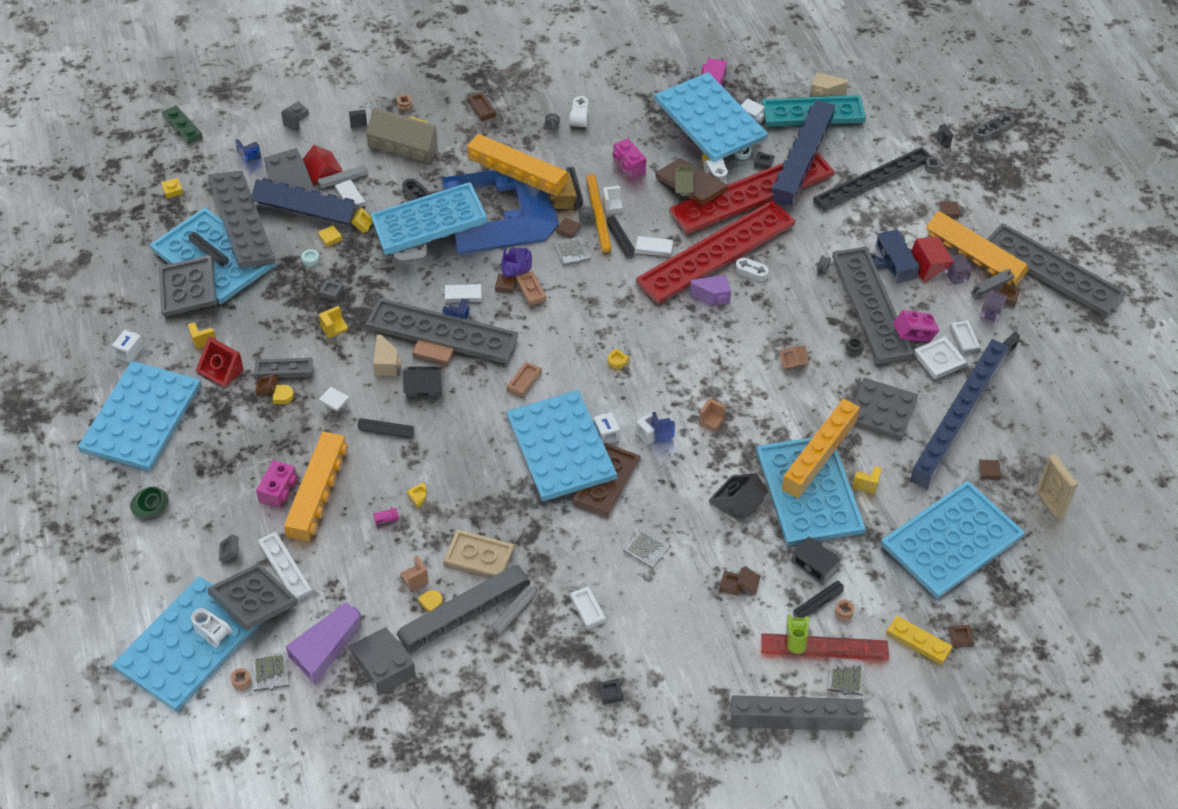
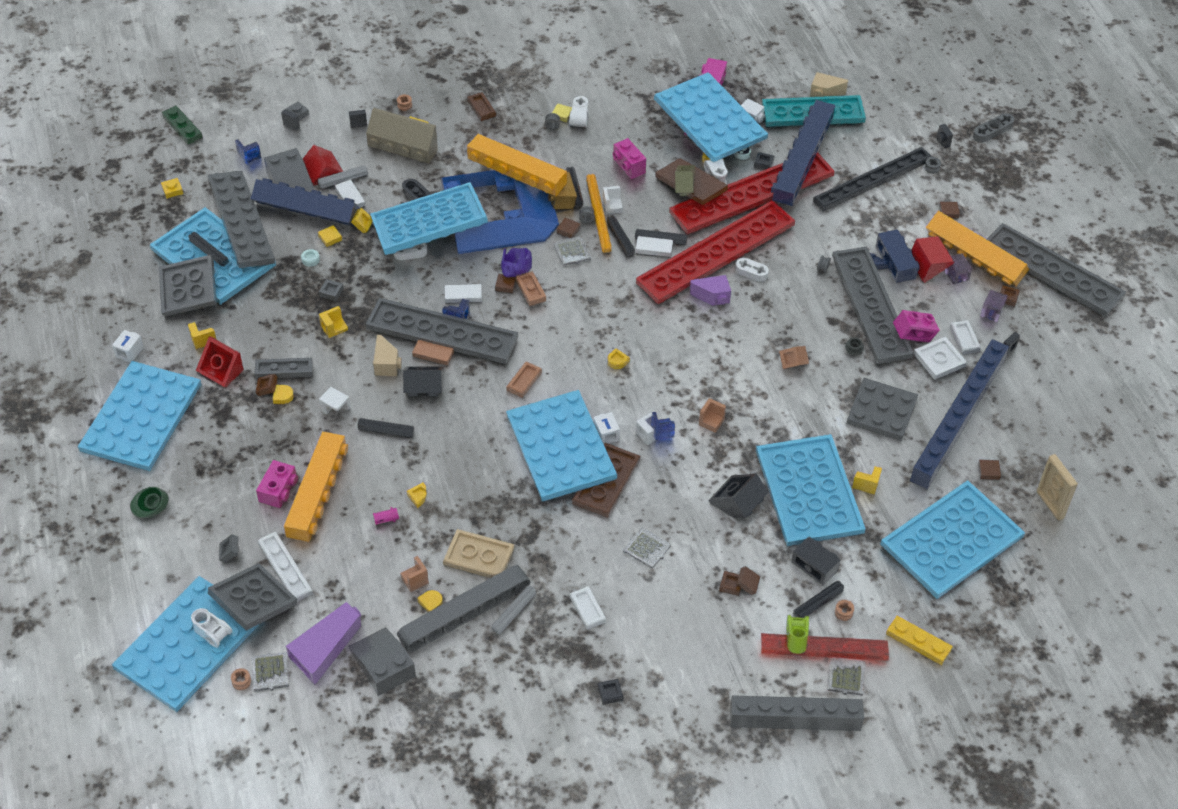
(563, 112): none -> light yellow tile
(676, 237): none -> black axle
(820, 448): light orange brick -> none
(961, 636): reddish brown tile -> none
(992, 283): dark grey piece -> none

